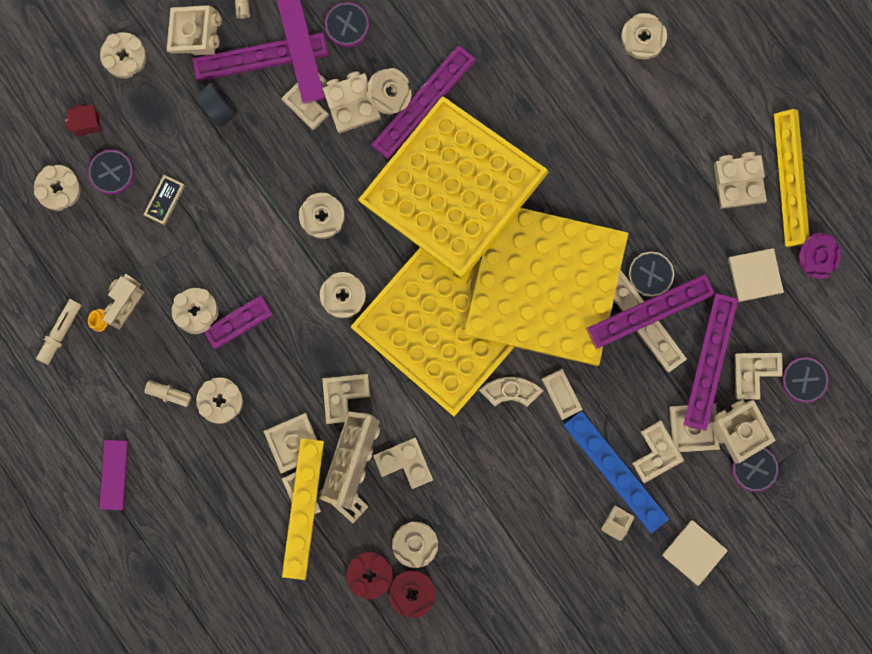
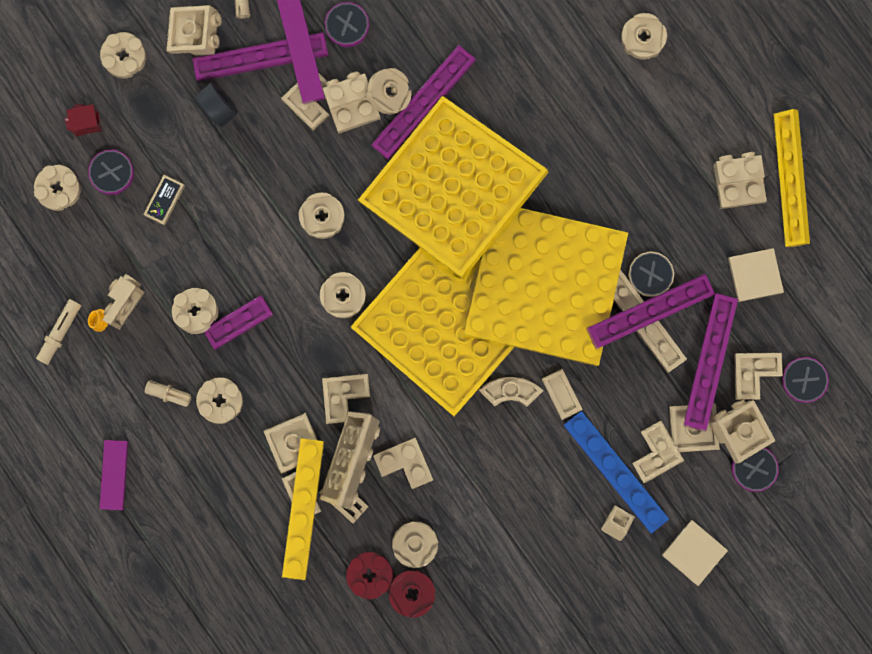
(819, 255): magenta tile -> none

